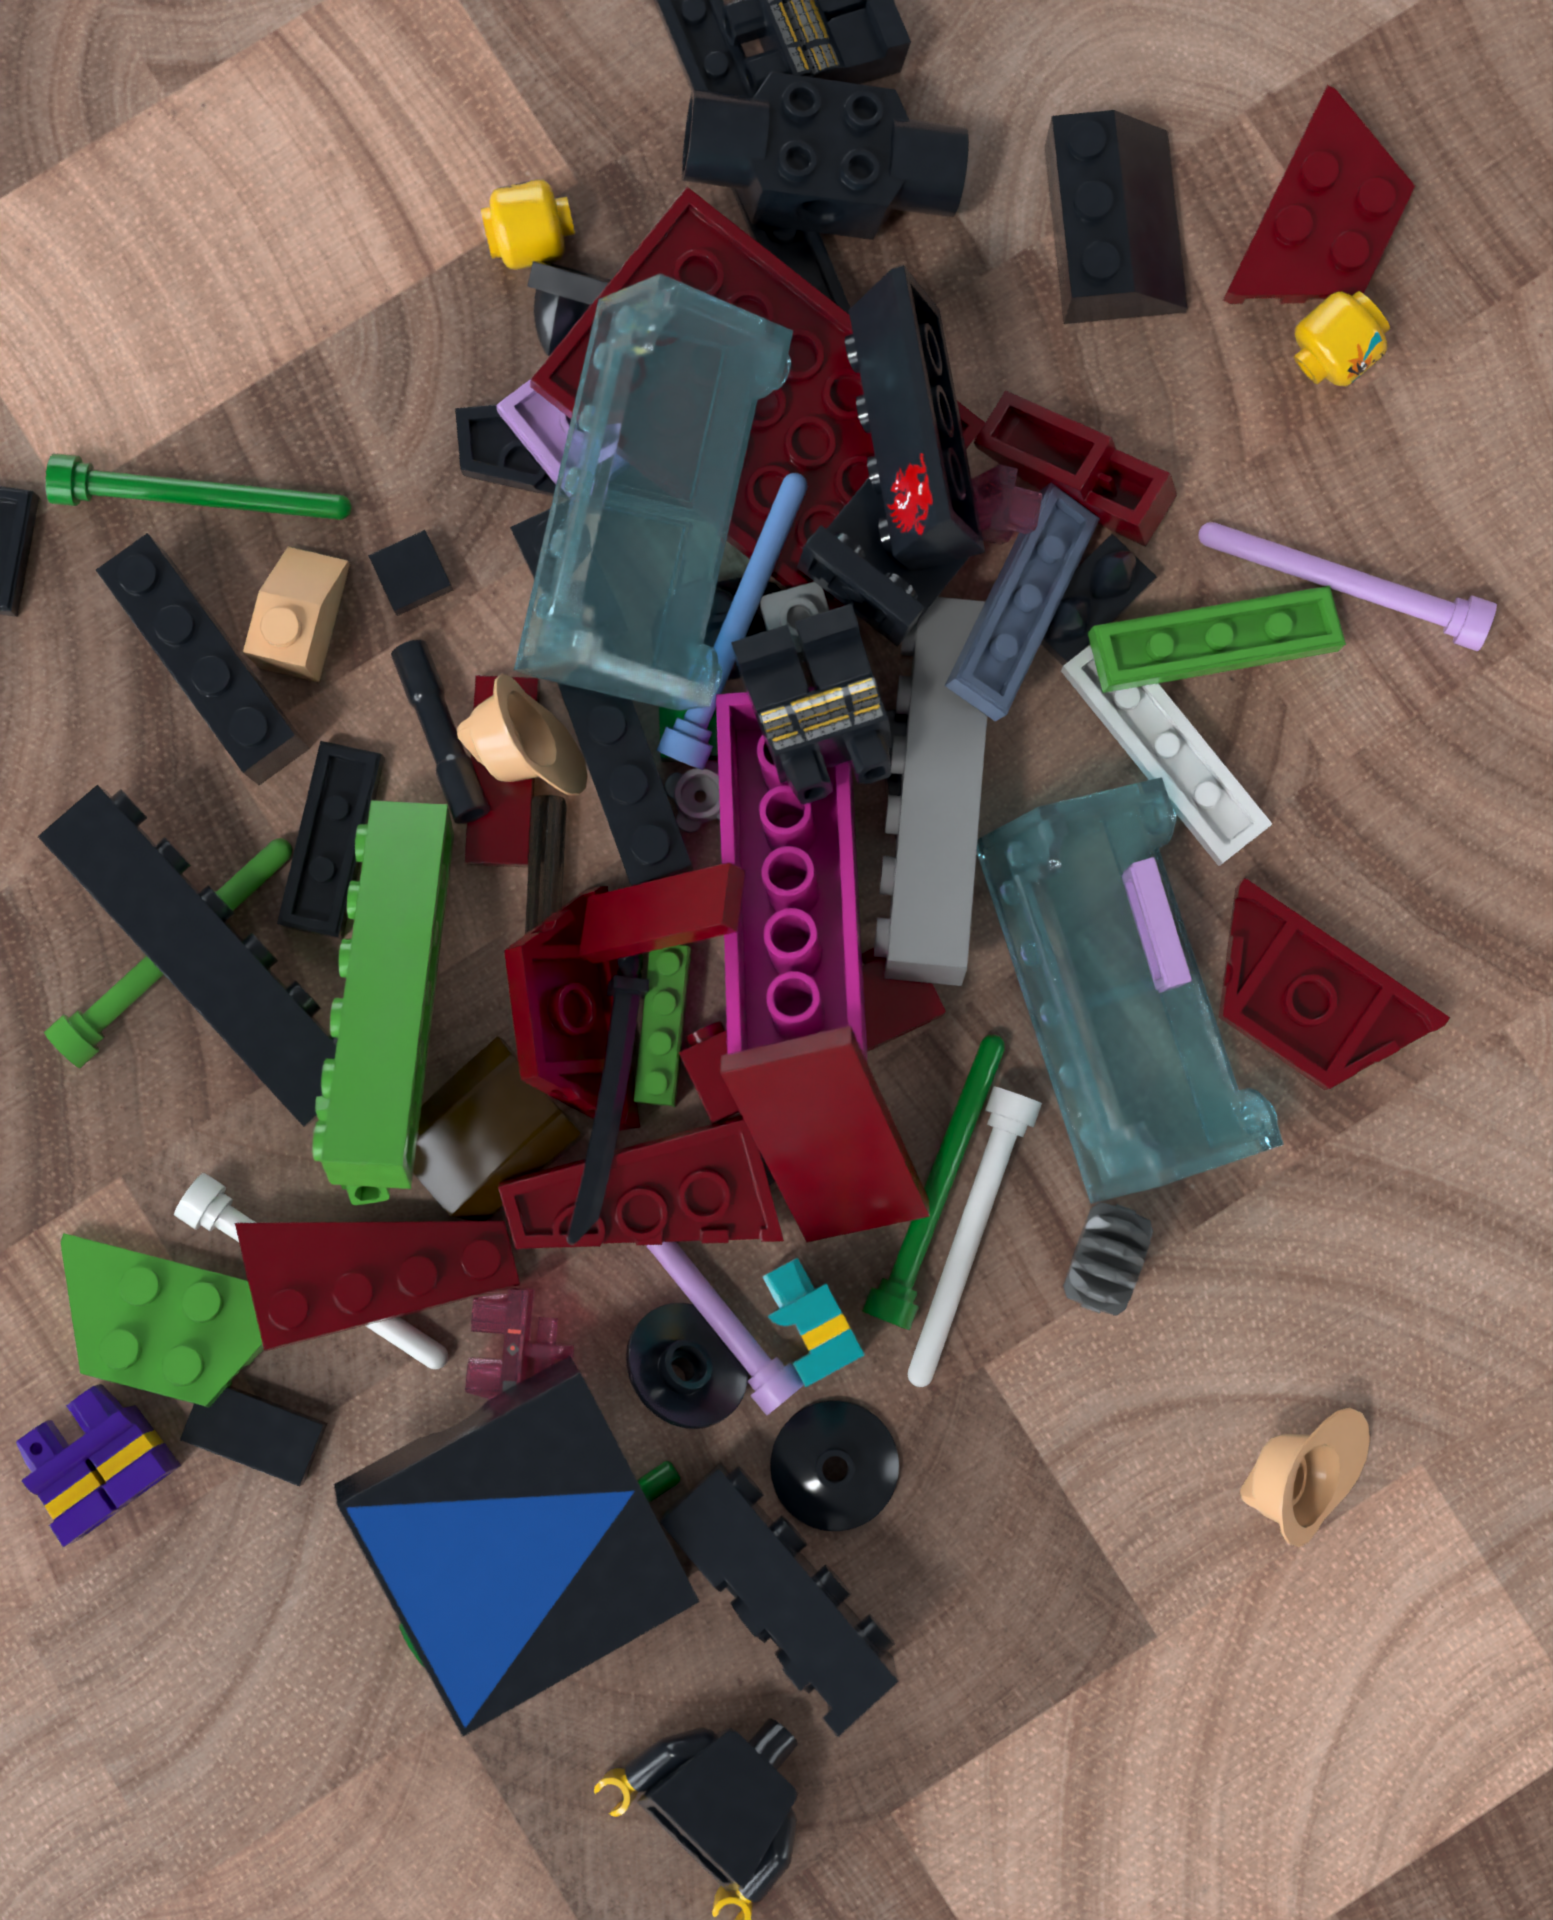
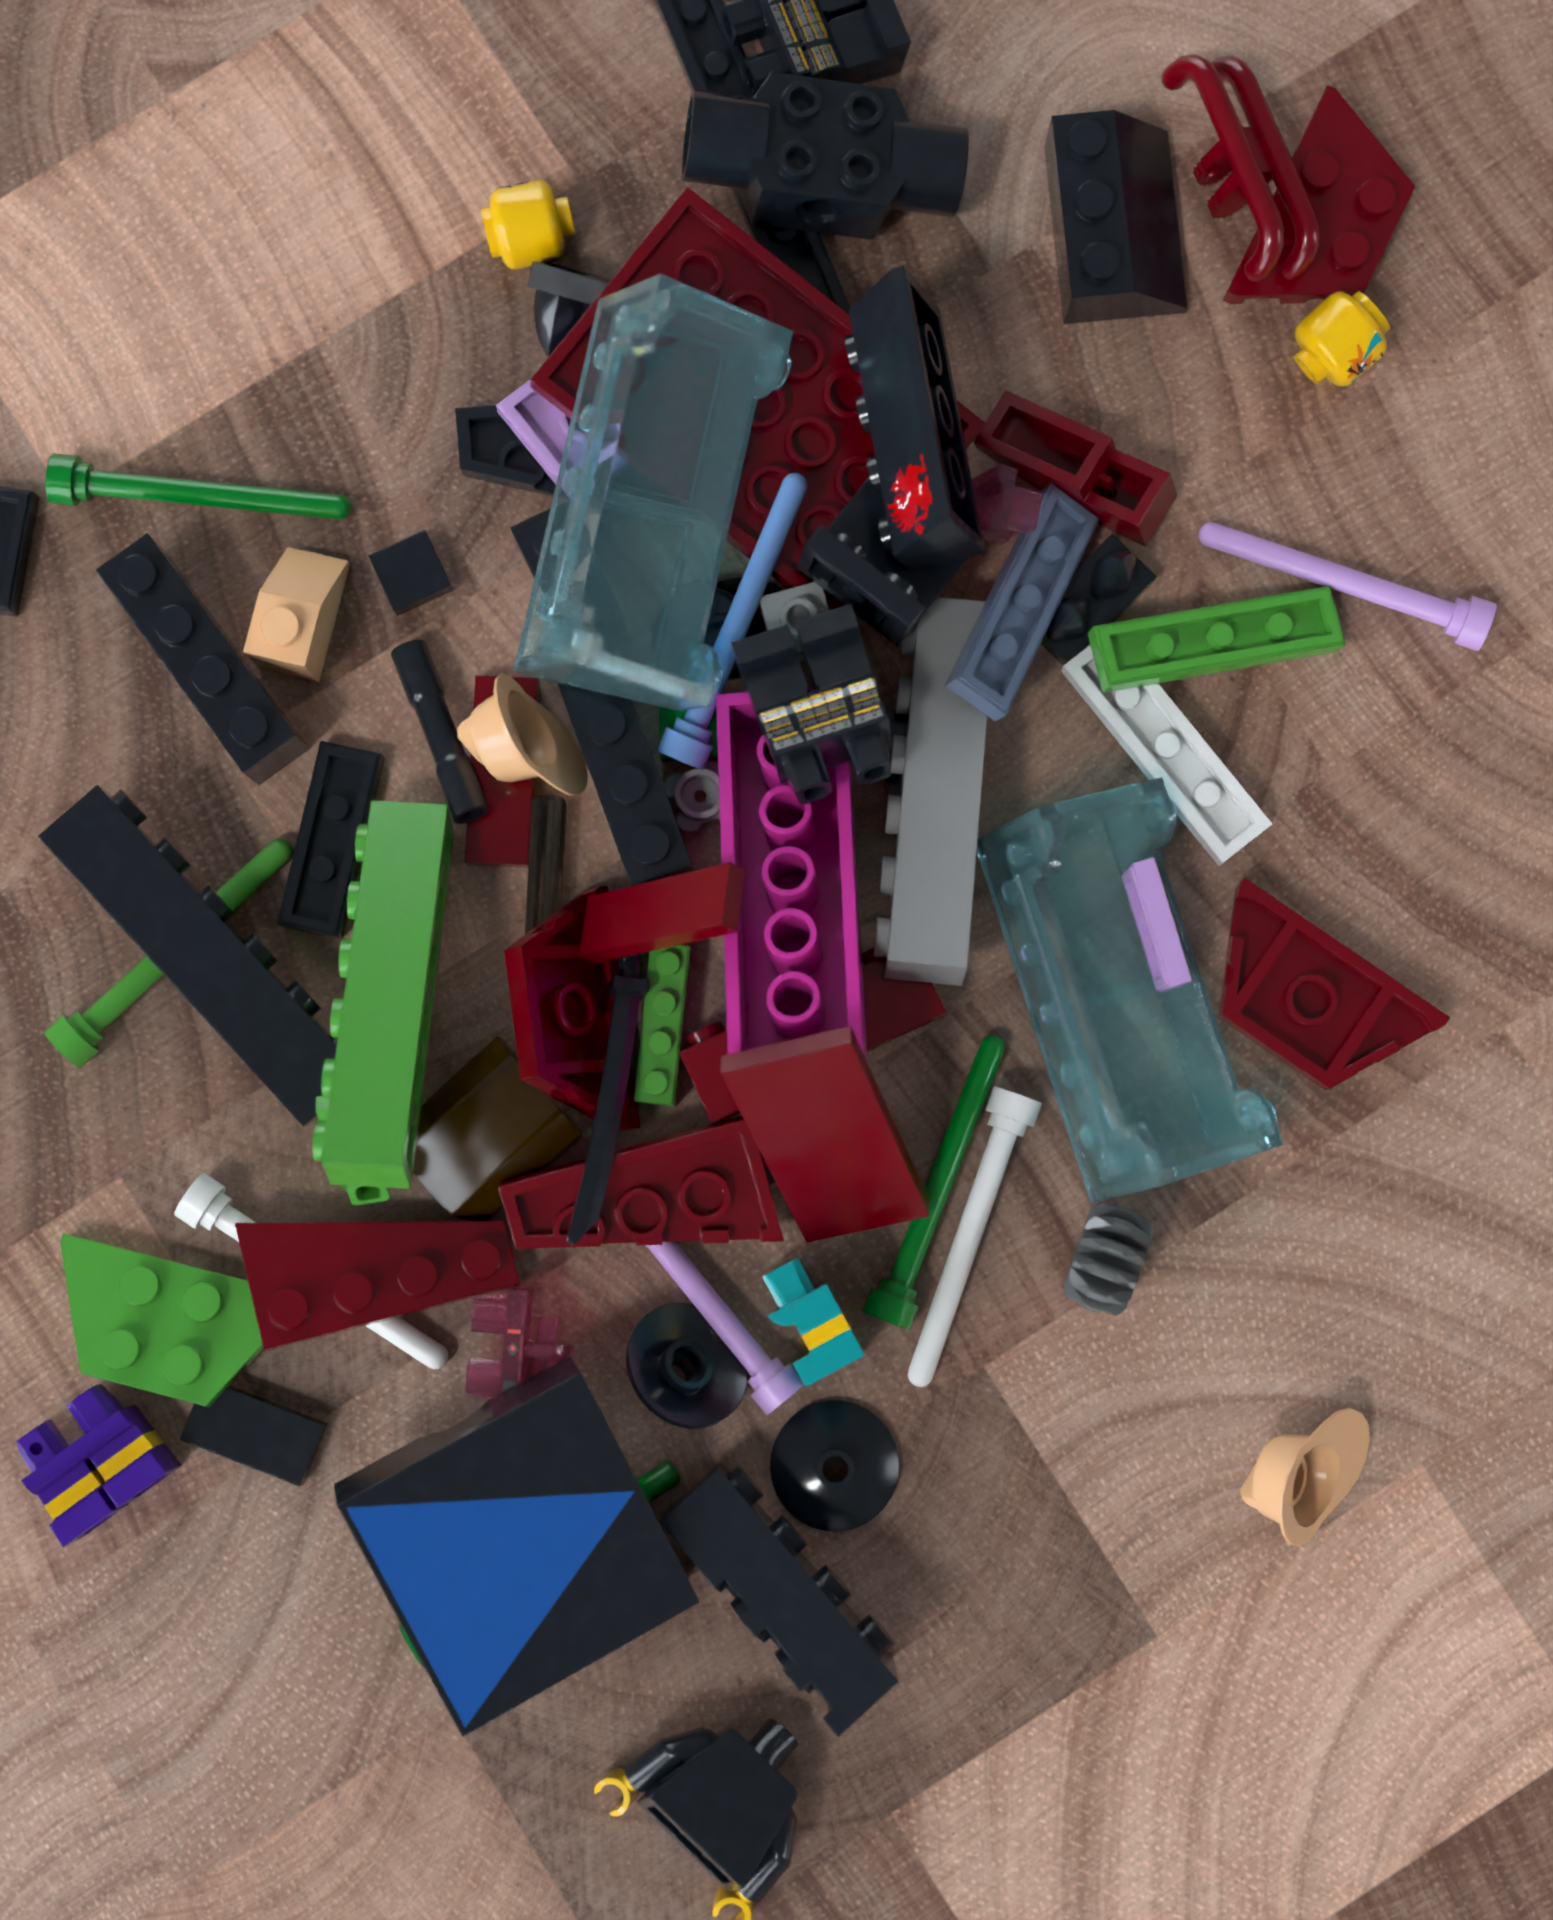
(1255, 157): none -> dark red piece

